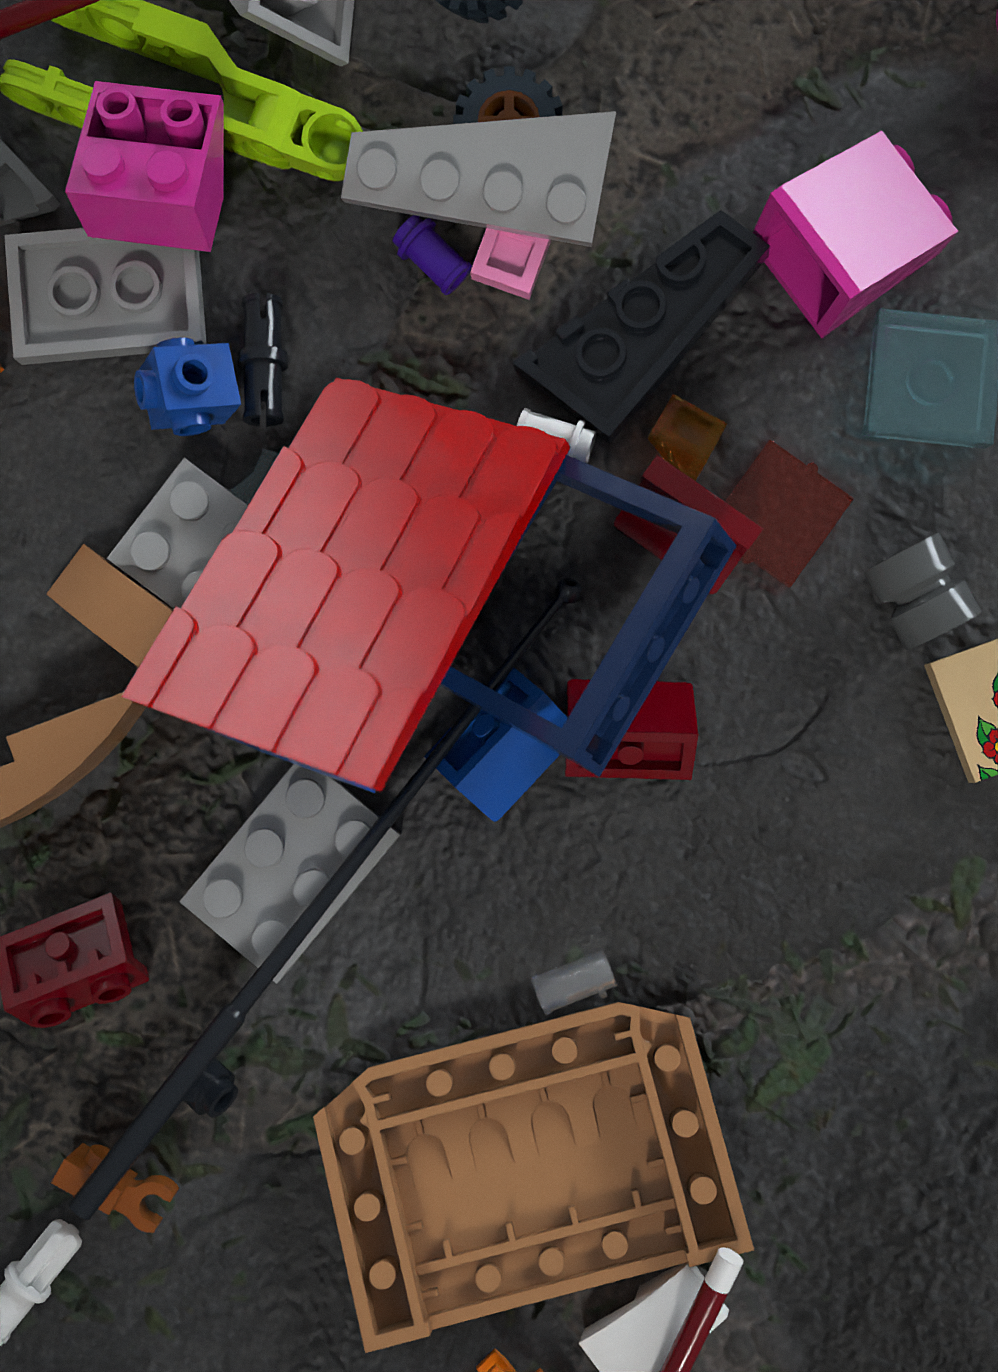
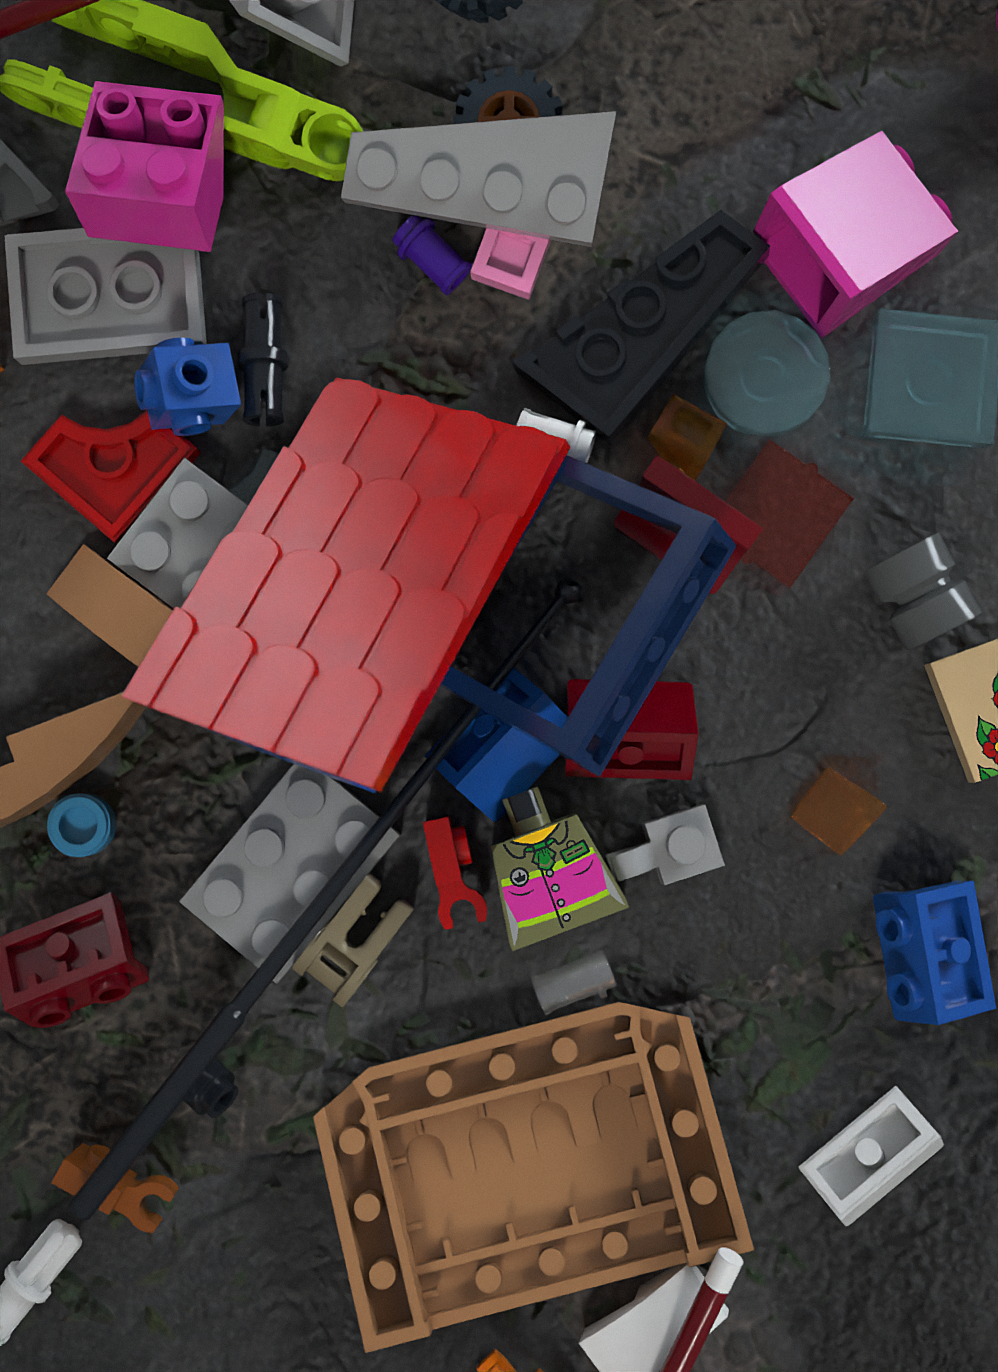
(81, 824): none -> dark azure tile
(108, 471): none -> red tile
(334, 944): none -> dark tan piece
(448, 852): none -> red plate
(550, 873): none -> torso
(675, 845): none -> light grey plate
(766, 373): none -> clear light blue tile
(837, 811): none -> clear orange slope
(871, 1156): none -> white slope
(934, 953): none -> blue bracket

